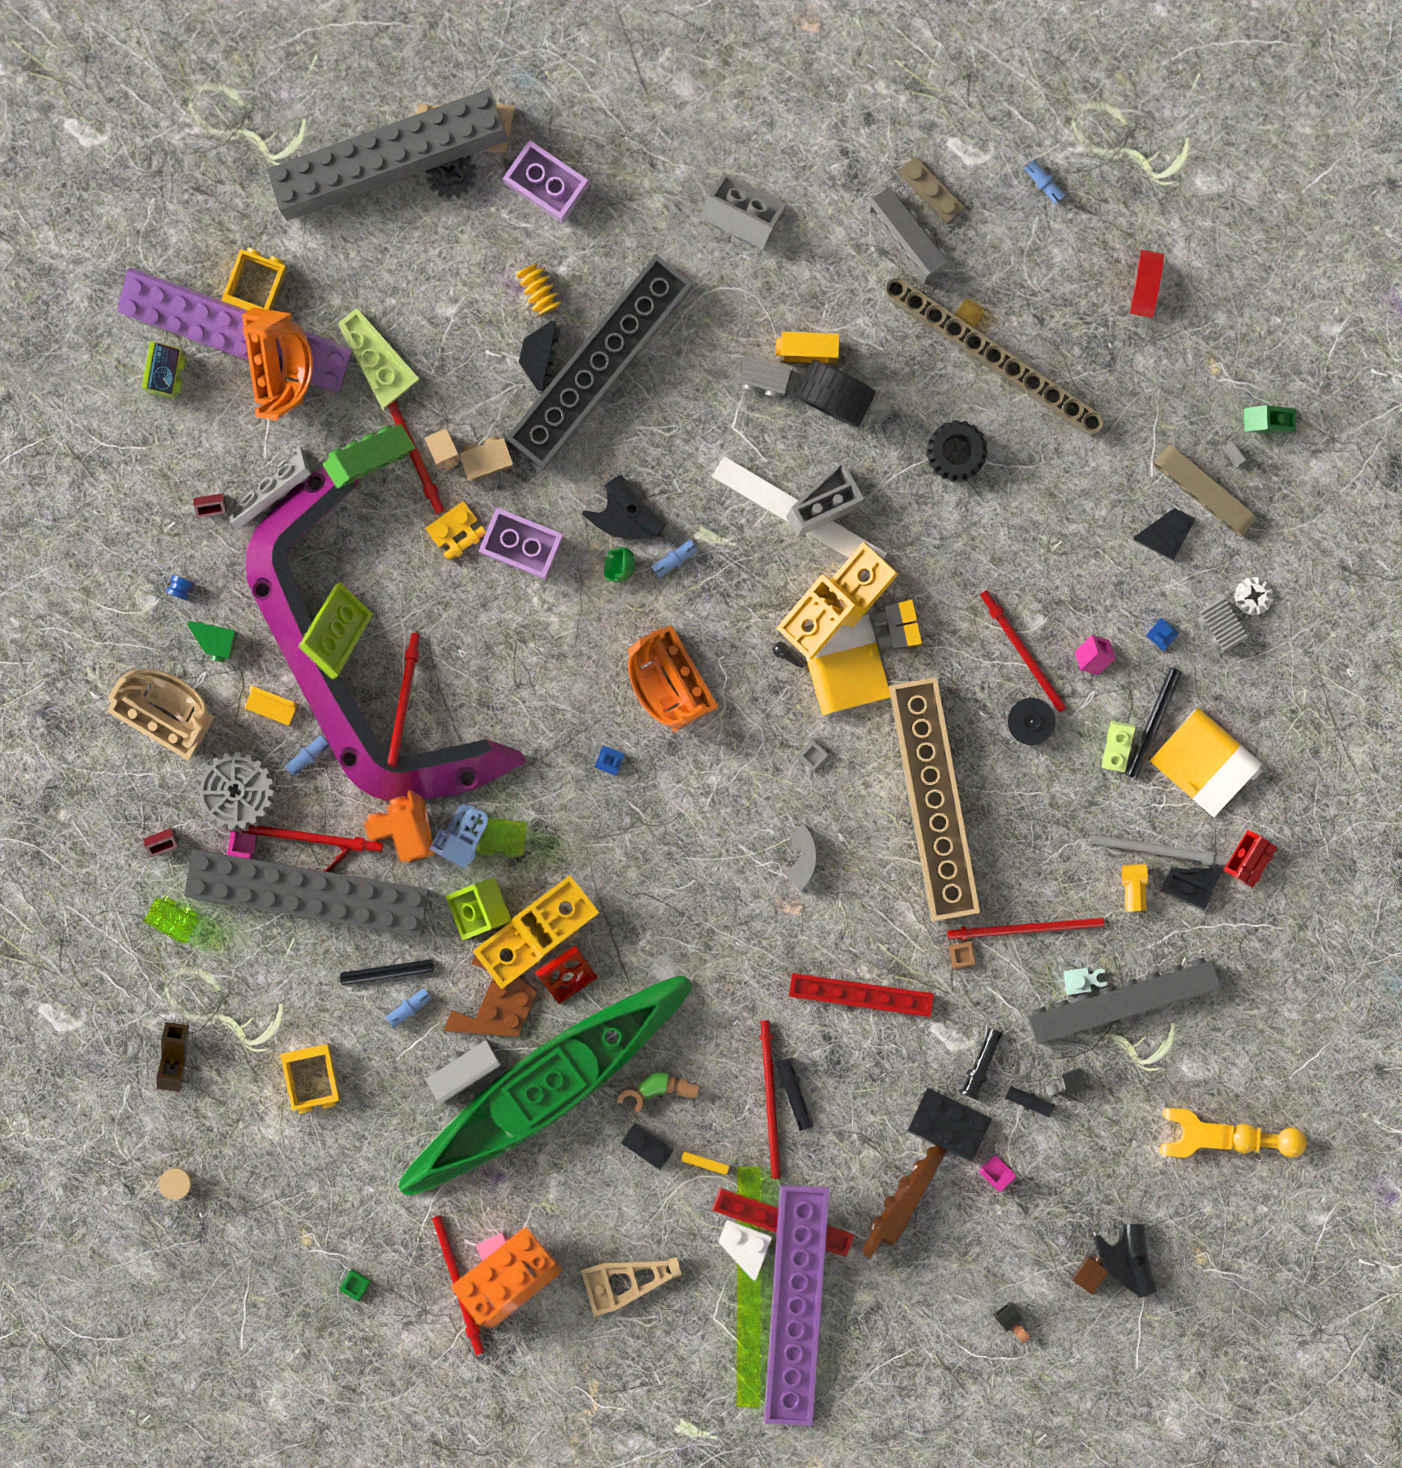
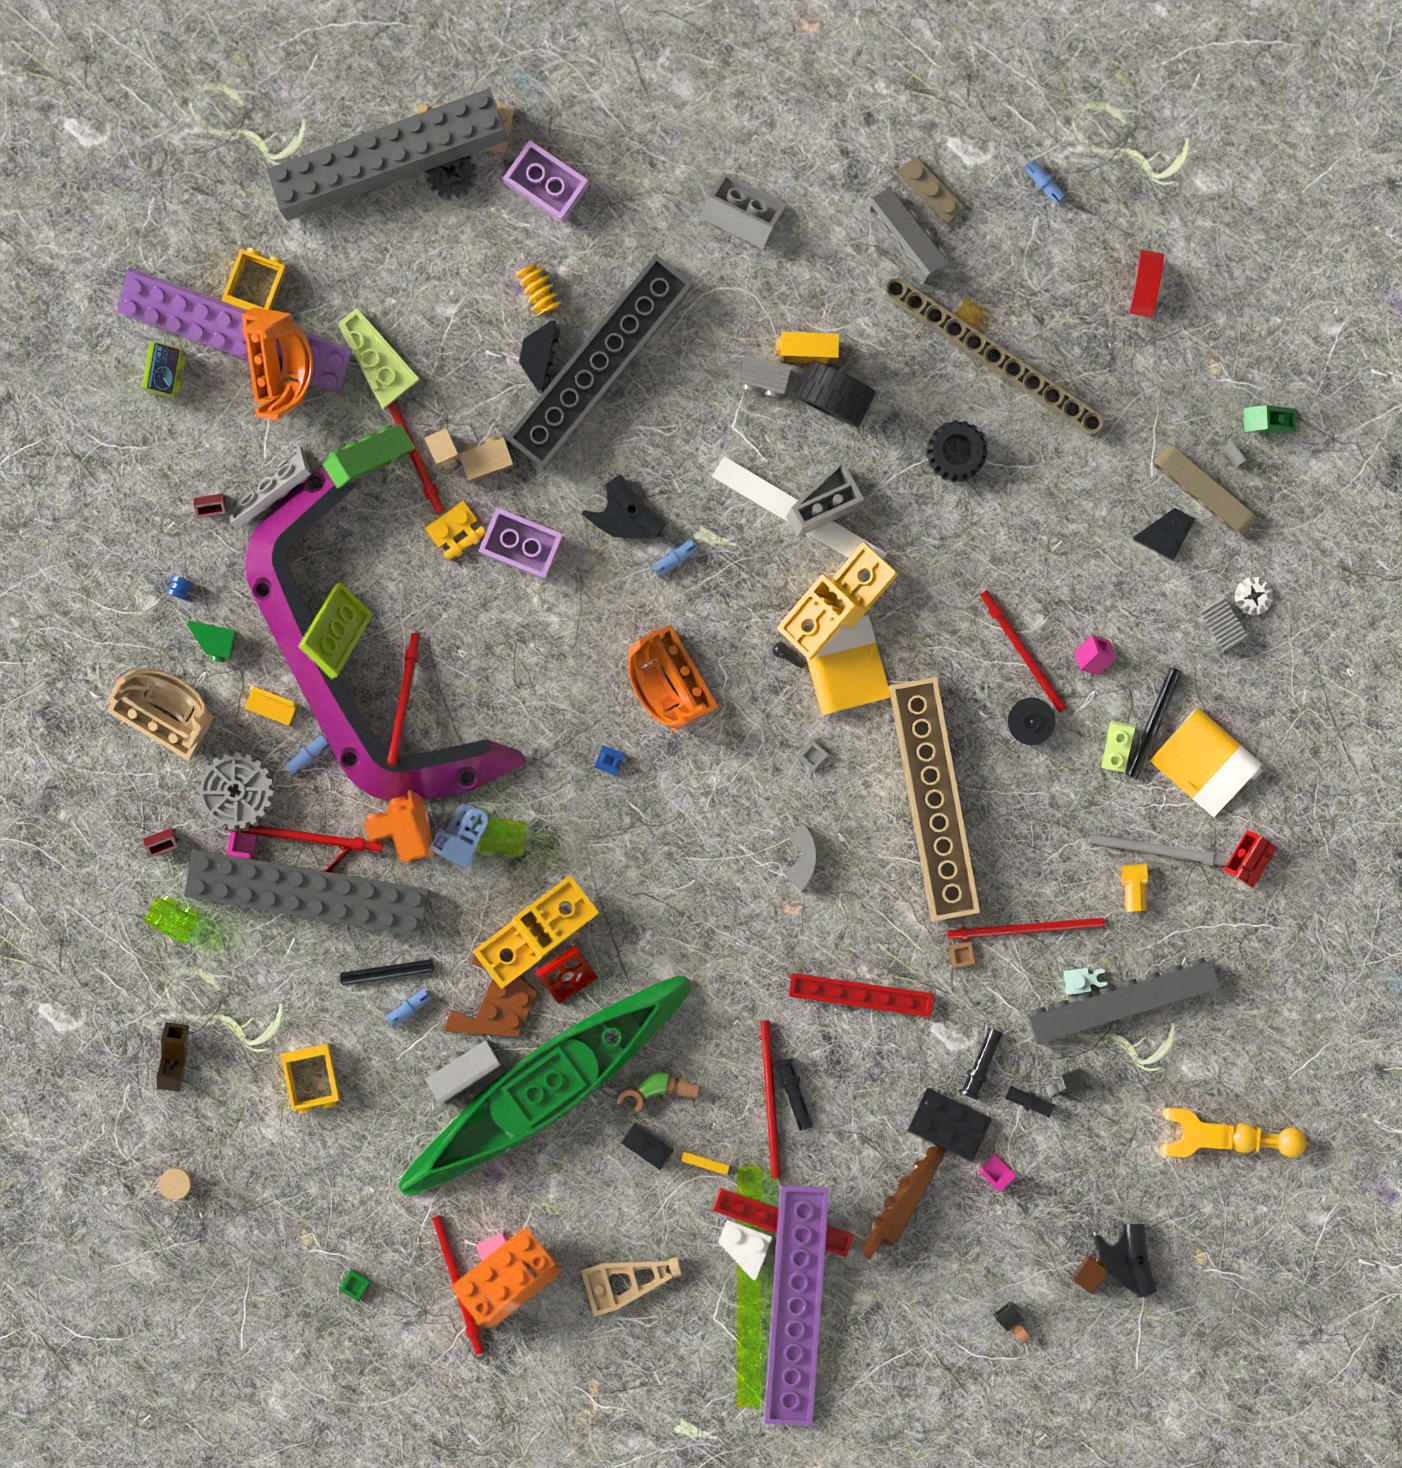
(478, 908): lime slope -> none
(619, 565): green hair -> none
(898, 636): dark grey hips -> none
(1162, 634): blue tile -> none
(1191, 885): black wing -> none

